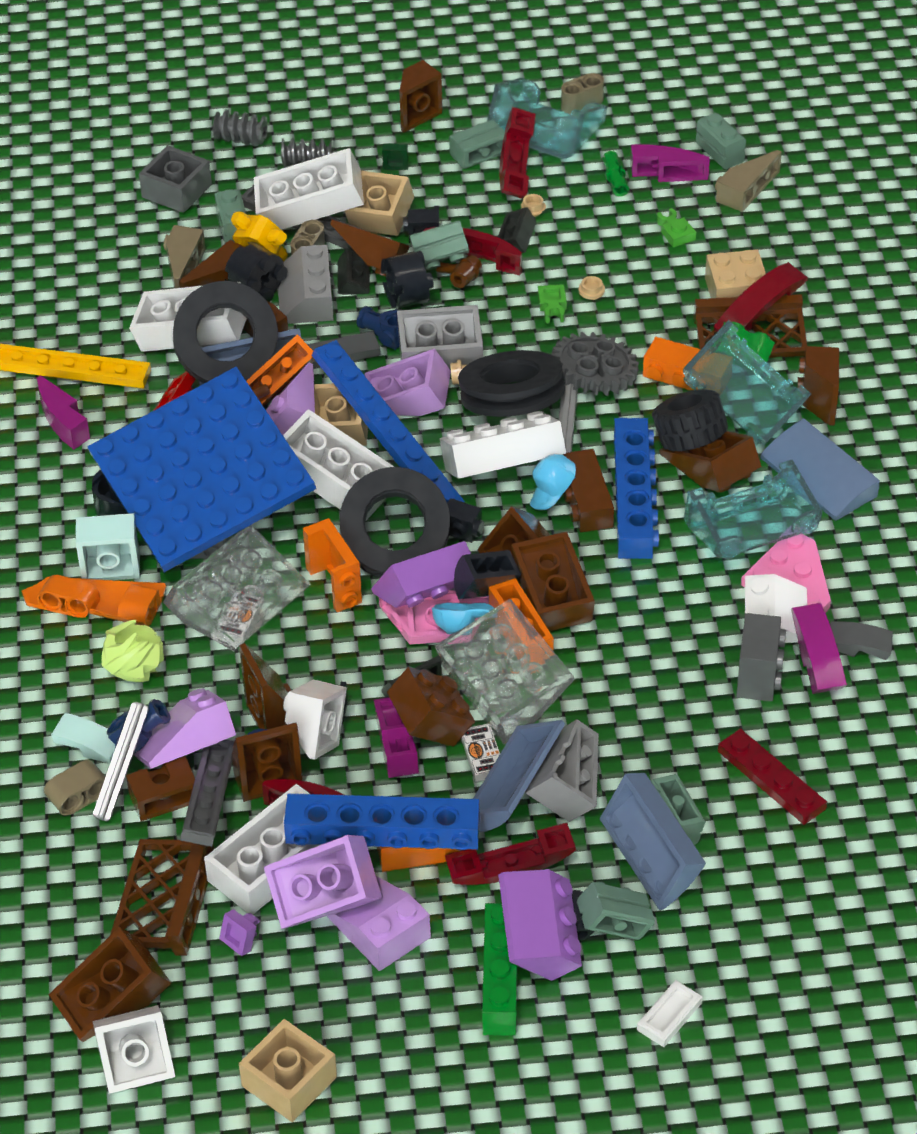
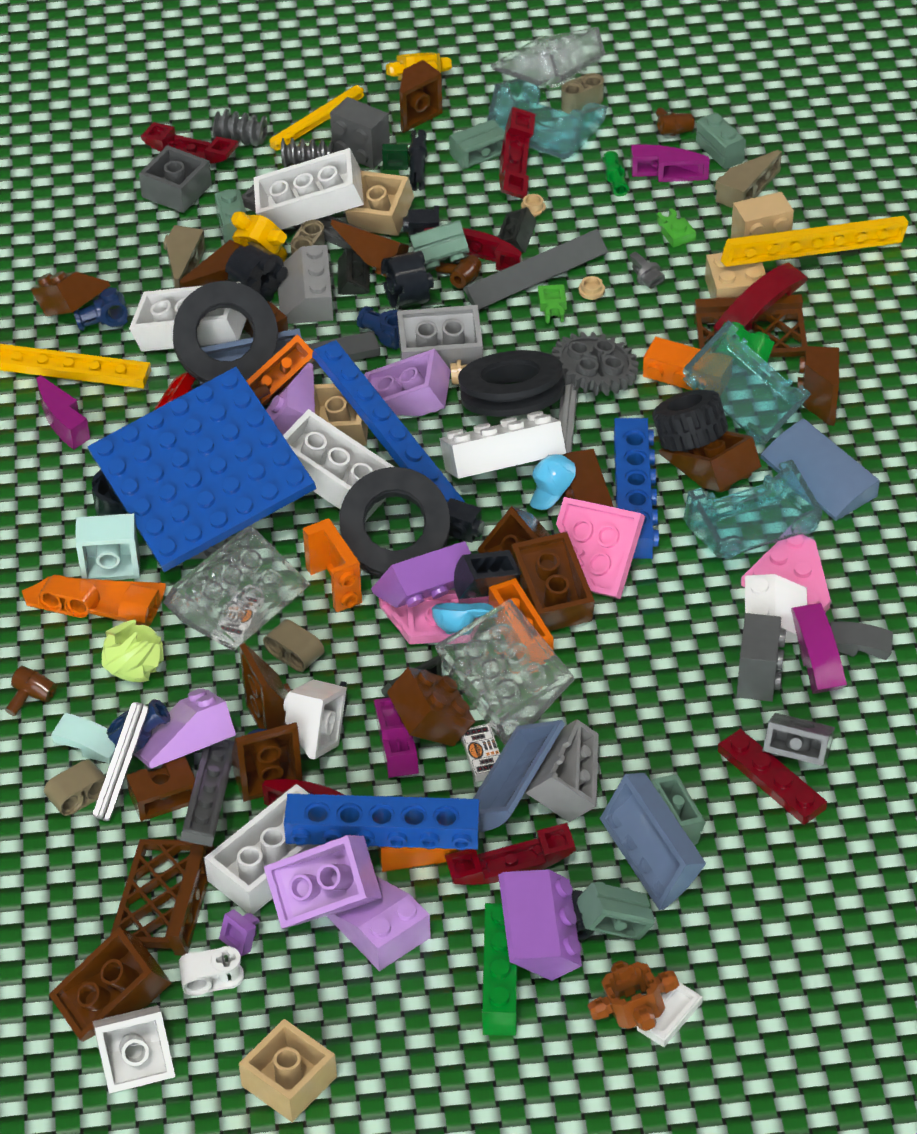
(31, 684): none -> reddish brown piece
(66, 291): none -> reddish brown slope
(101, 310): none -> dark blue connector
(161, 135): none -> dark red slope
(208, 971): none -> white piece
(293, 645): none -> dark tan beam
(314, 118): none -> yellow axle
(361, 130): none -> dark grey brick
(403, 61): none -> yellow piece
(417, 154): none -> black pin
(536, 270): none -> dark grey tile
(553, 57): none -> clear slope
(602, 541): none -> bright pink plate
(641, 1009): none -> dark orange piece
(647, 273): none -> flat silver piece
(674, 123): none -> reddish brown piece
(761, 216): none -> tan brick
(798, 739): none -> dark grey brick
(814, 241): none -> yellow plate

